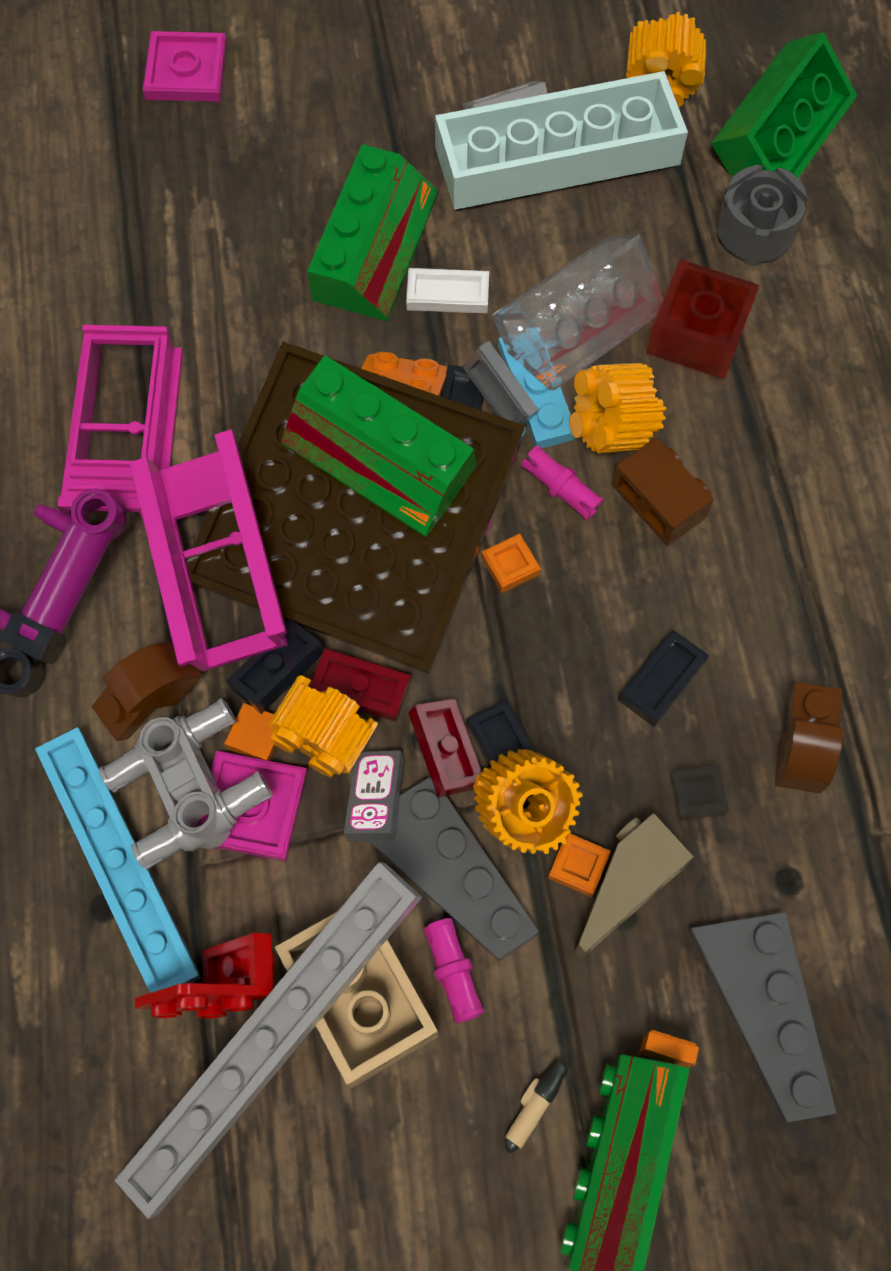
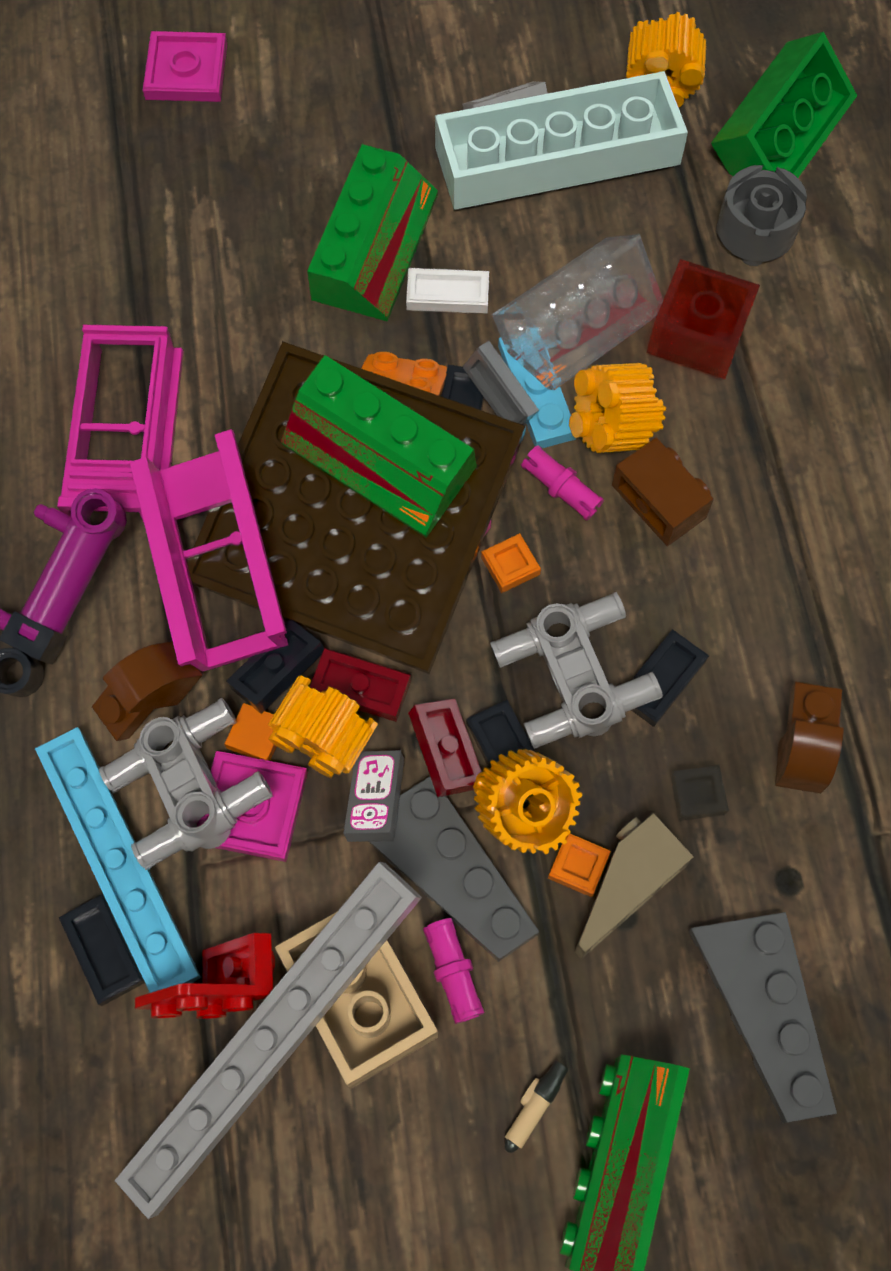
(101, 950): none -> black tile
(575, 670): none -> light grey piece
(669, 1049): orange tile -> none

